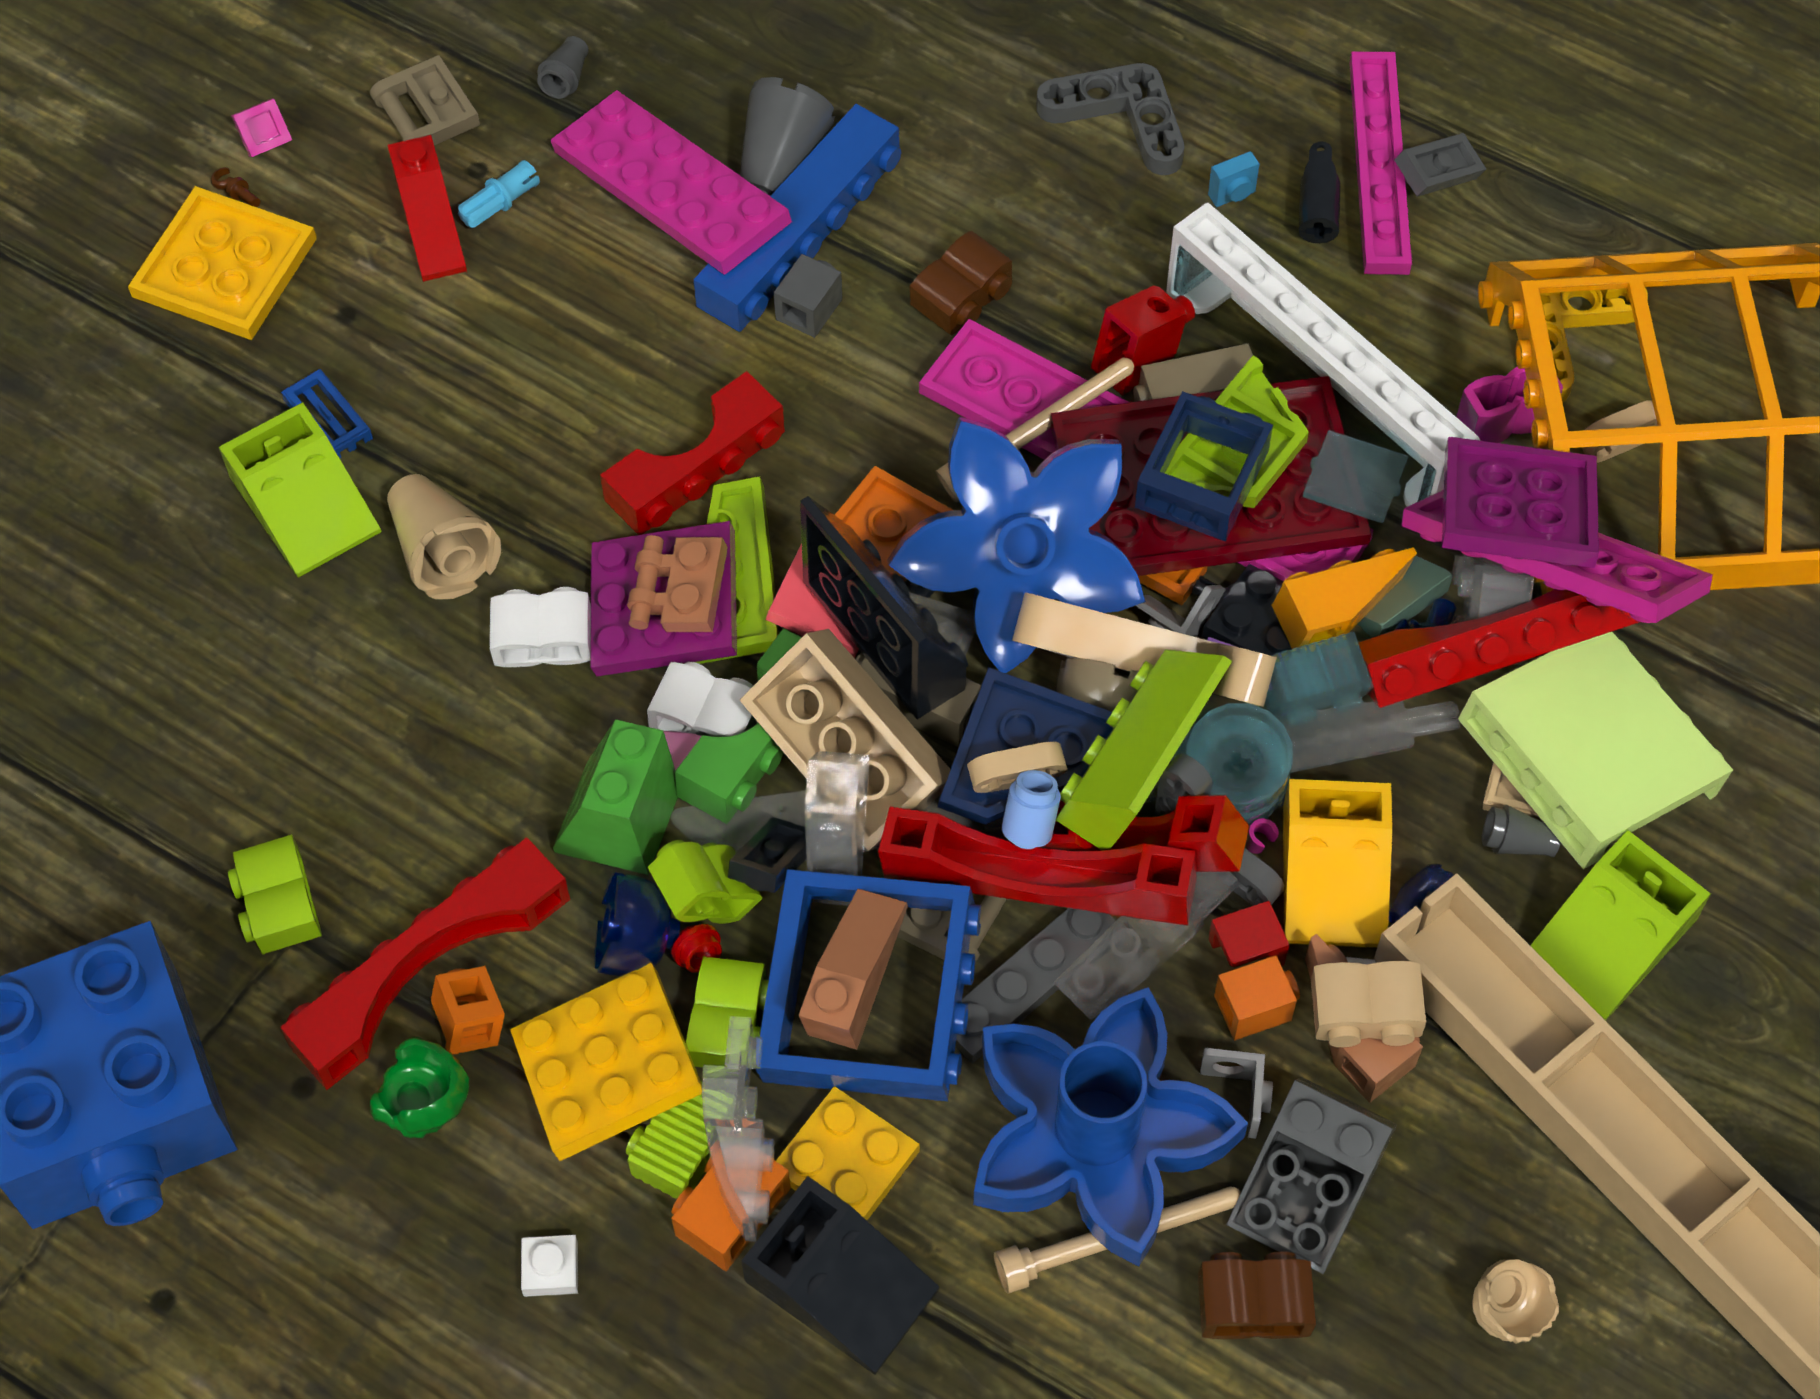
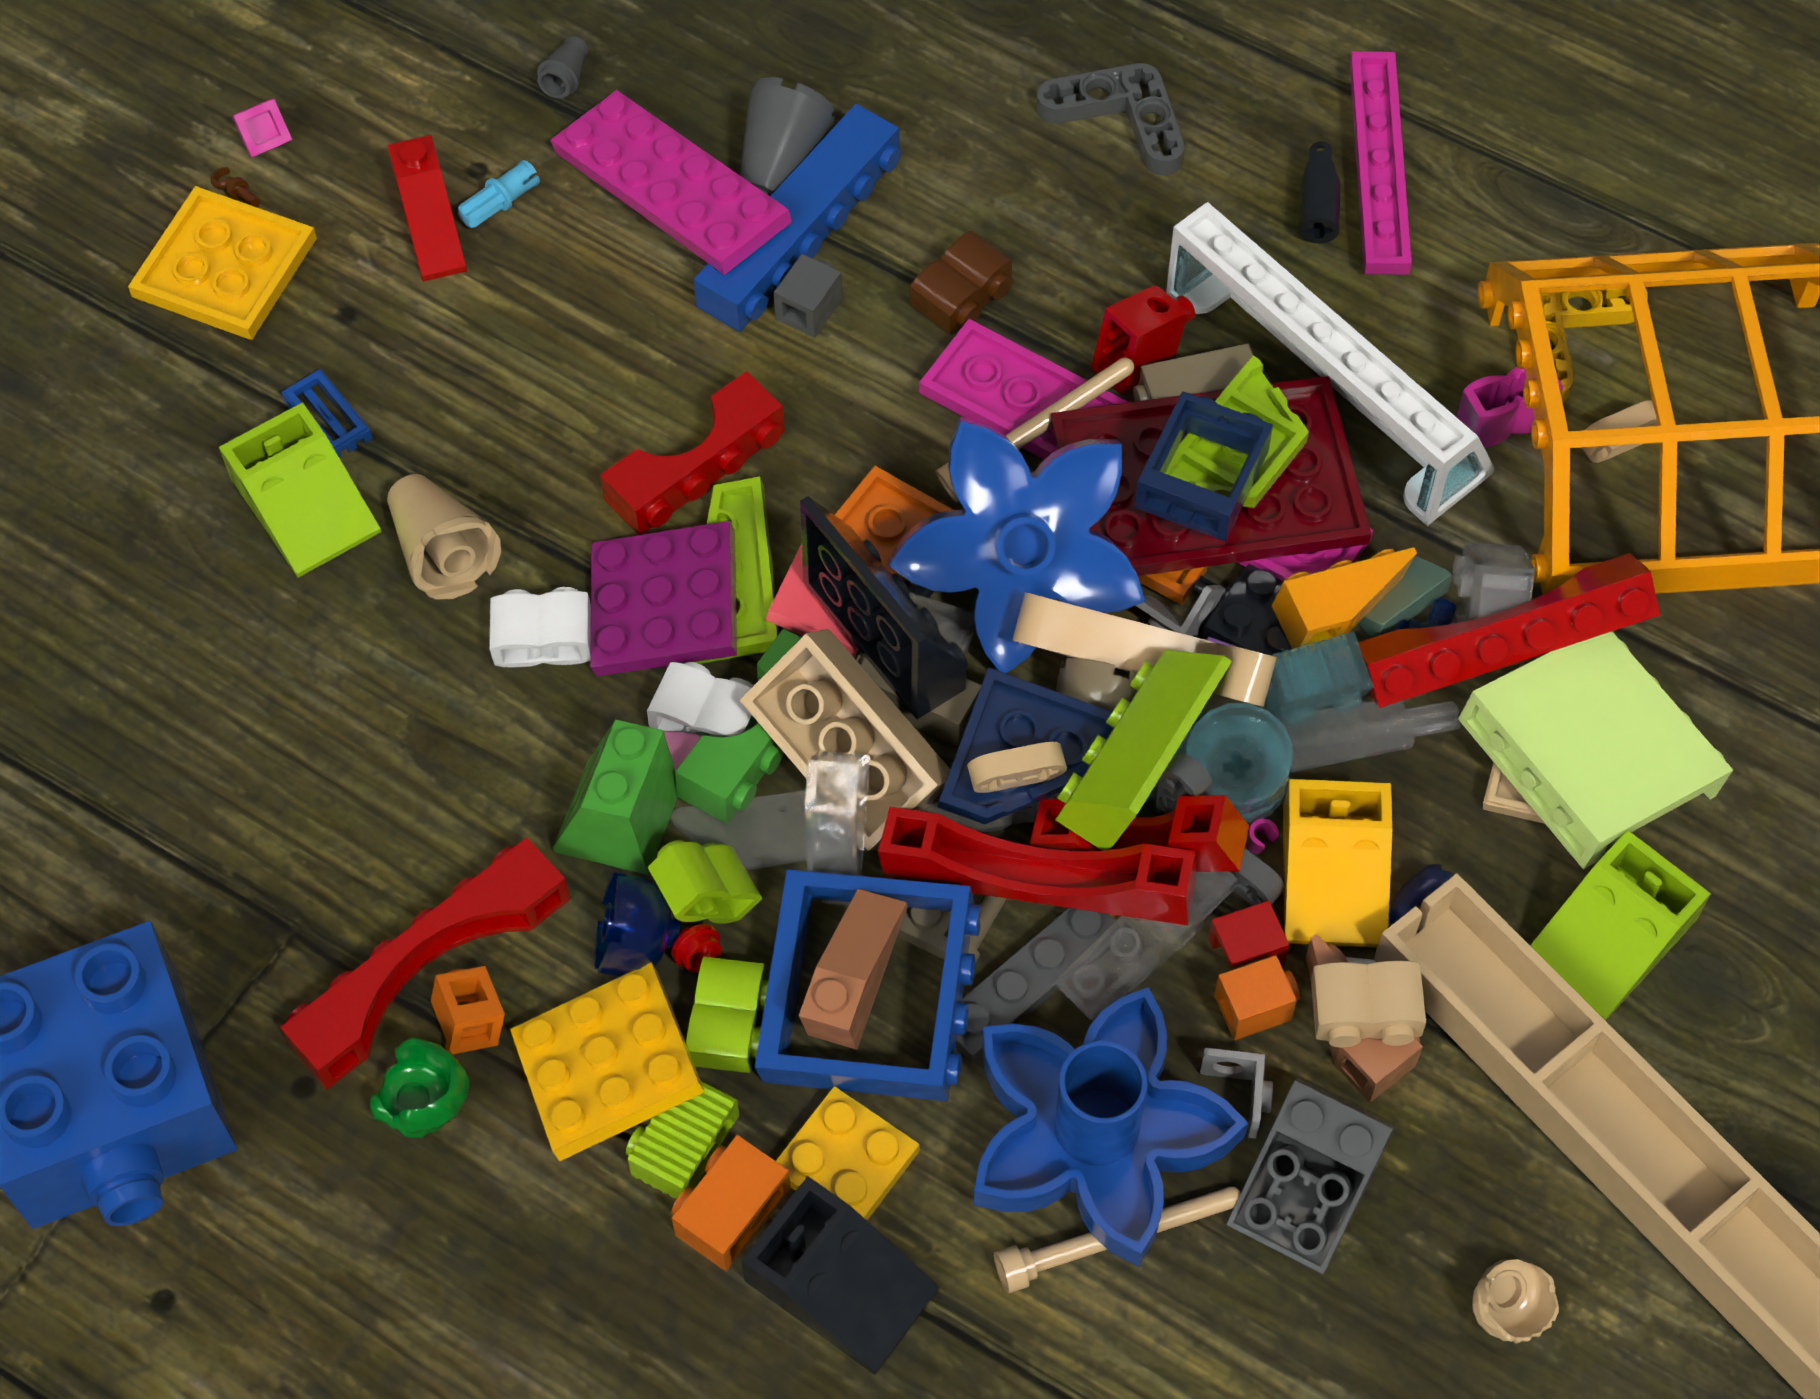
(274, 895): lime brick -> none
(436, 97): dark tan plate -> none
(549, 1265): white plate -> none
(692, 585): nougat plate -> none
(734, 1134): clear slope -> none
(768, 855): black plate -> none
(1031, 809): light blue brick -> none
(1233, 179): dark azure plate -> none
(1256, 1297): reddish brown brick -> none
(1355, 476): clear light blue piece -> none
(1440, 164): dark grey plate -> none
(1517, 833): dark grey cone -> none
(1520, 502): magenta plate -> none
(1623, 576): dark pink plate -> none

